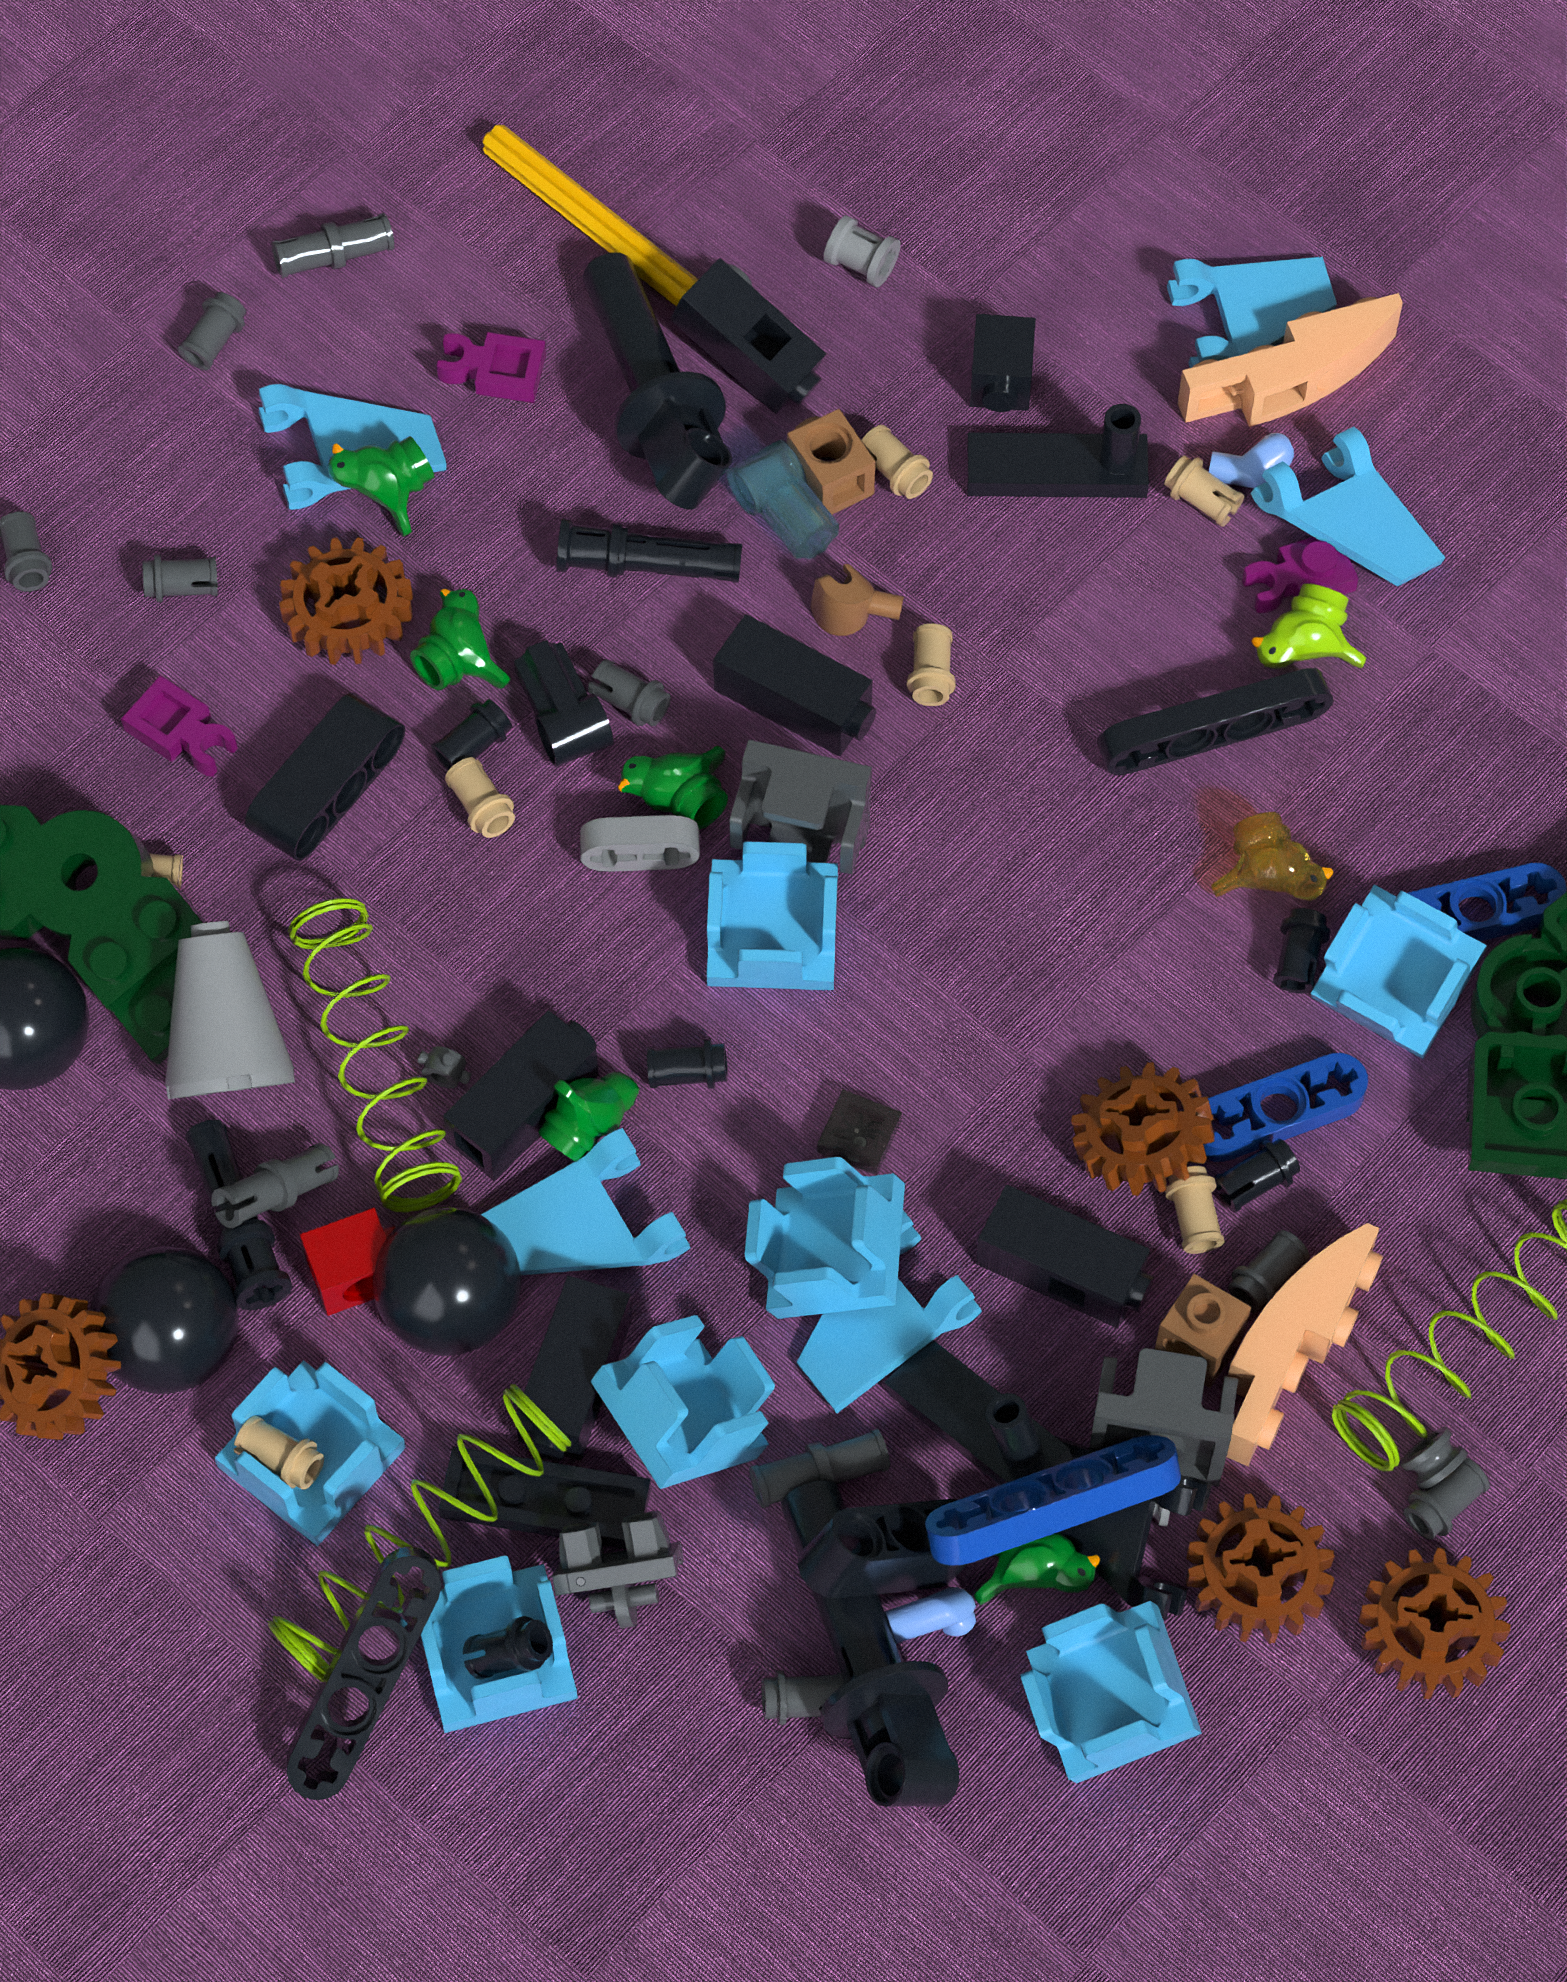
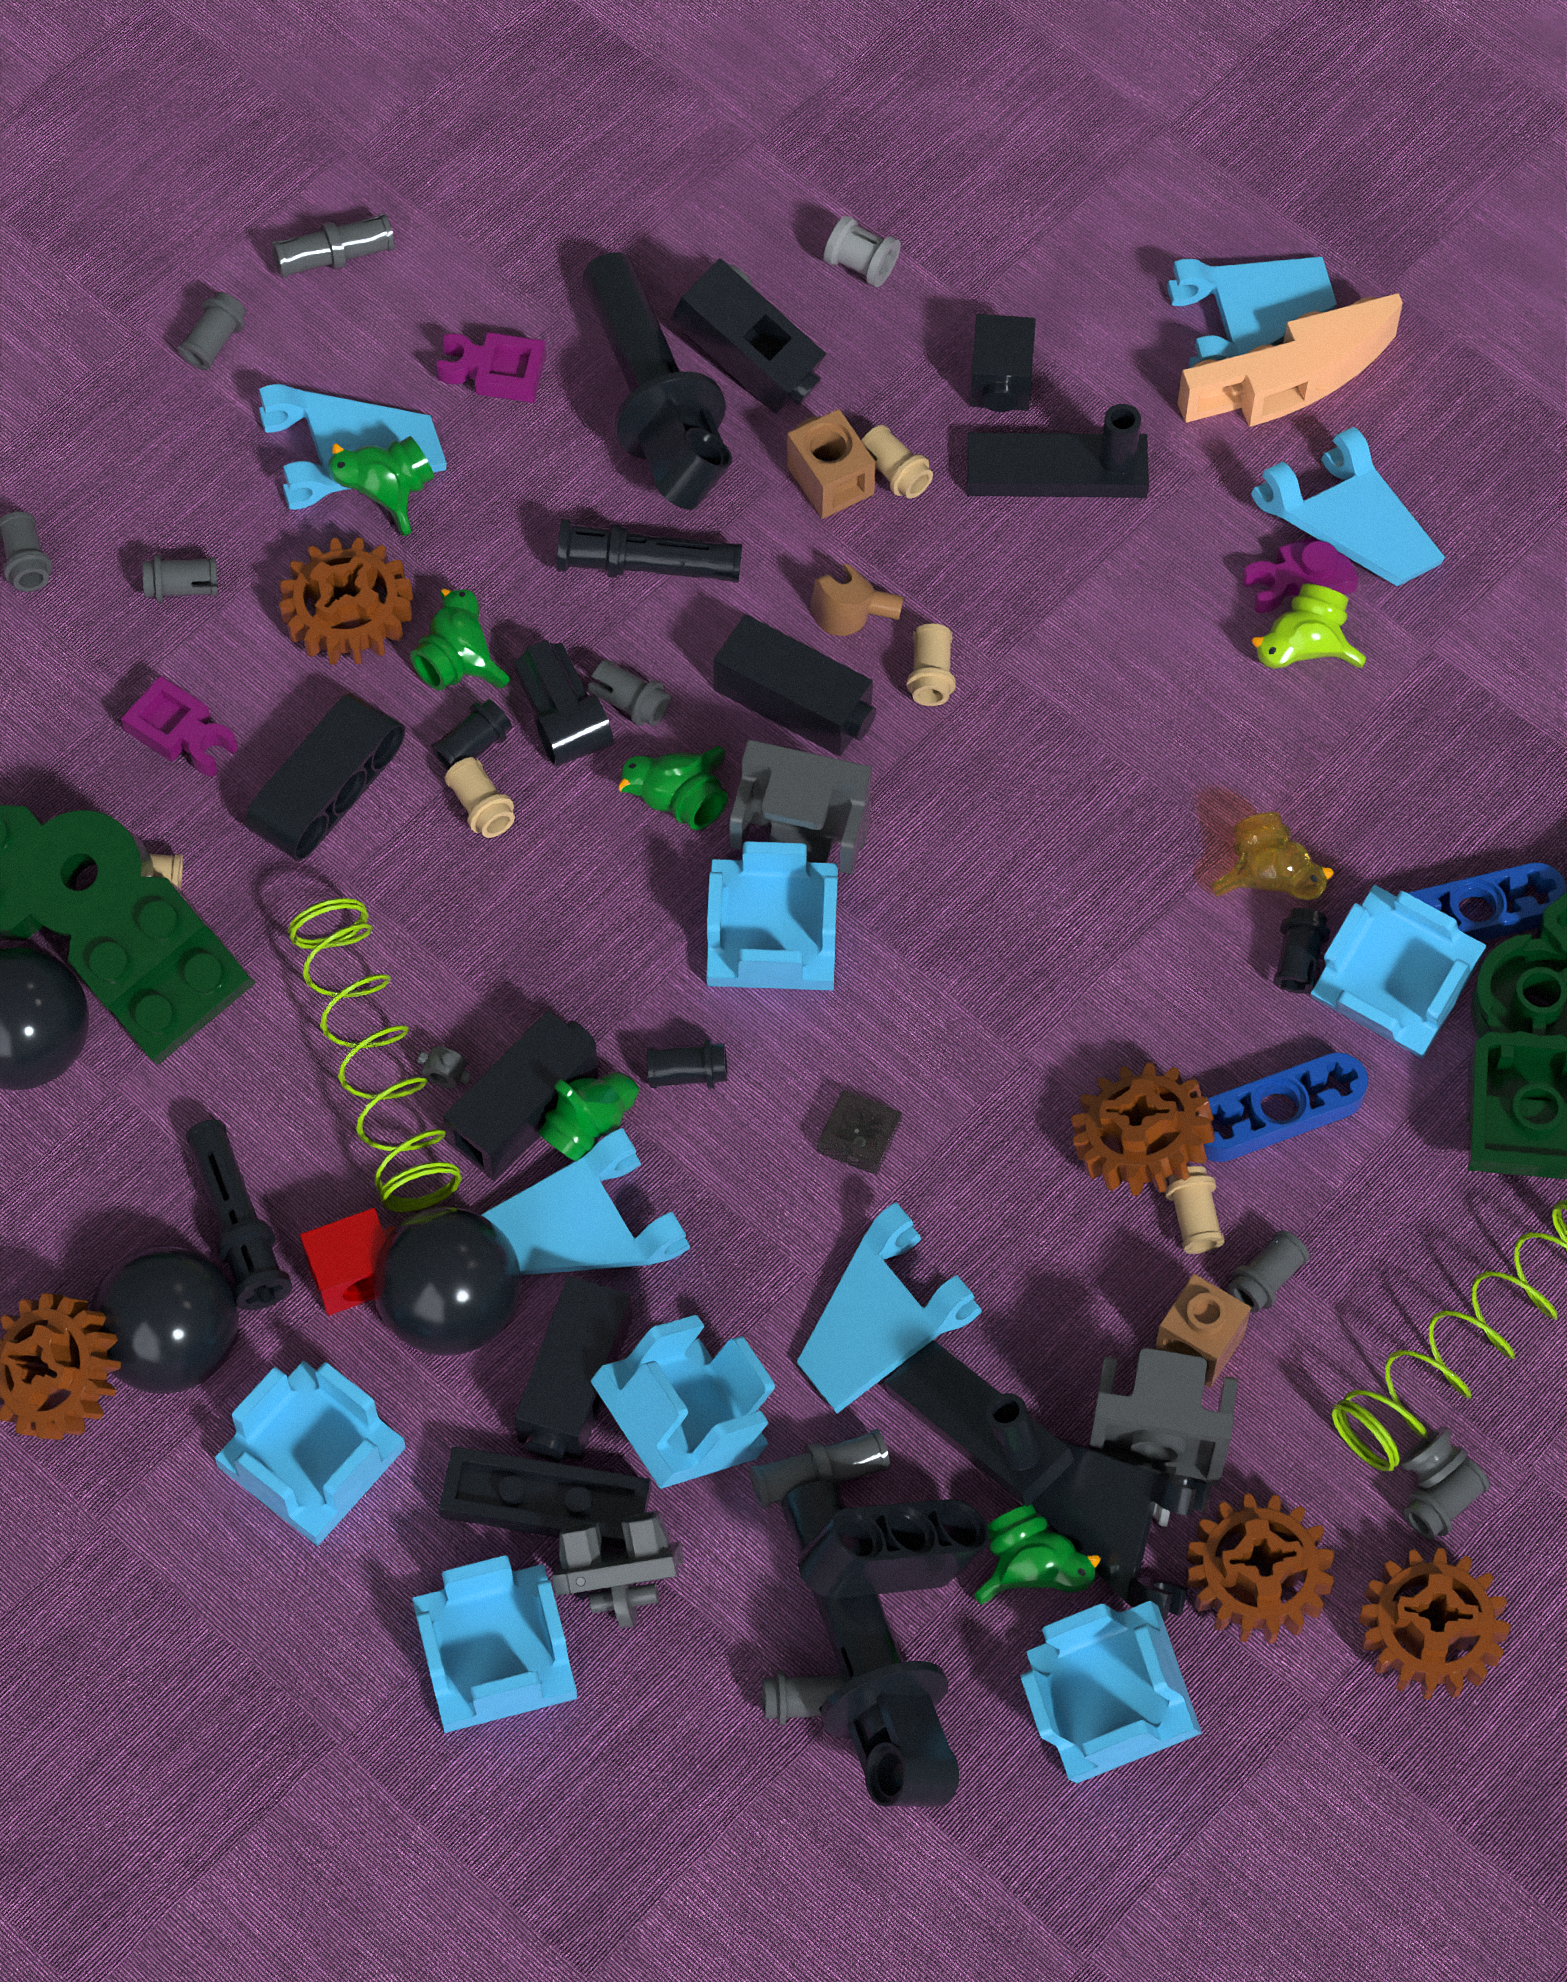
(222, 1019): light grey cone -> none
(275, 1185): dark grey pin -> none
(292, 1635): lime piece -> none
(293, 1460): tan pin -> none
(358, 1671): black beam -> none
(521, 1645): black pin -> none
(587, 212): yellow axle -> none
(639, 843): light grey beam -> none
(777, 488): clear light blue piece -> none
(828, 1239): medium azure panel -> none
(946, 1610): light blue arm -> none
(1053, 1500): blue beam -> none
(1064, 1257): black brick -> none
(1203, 490): tan pin -> none
(1214, 721): black beam -> none
(1248, 469): light blue arm -> none
(1257, 1174): black pin -> none
(1297, 1327): light nougat slope -> none

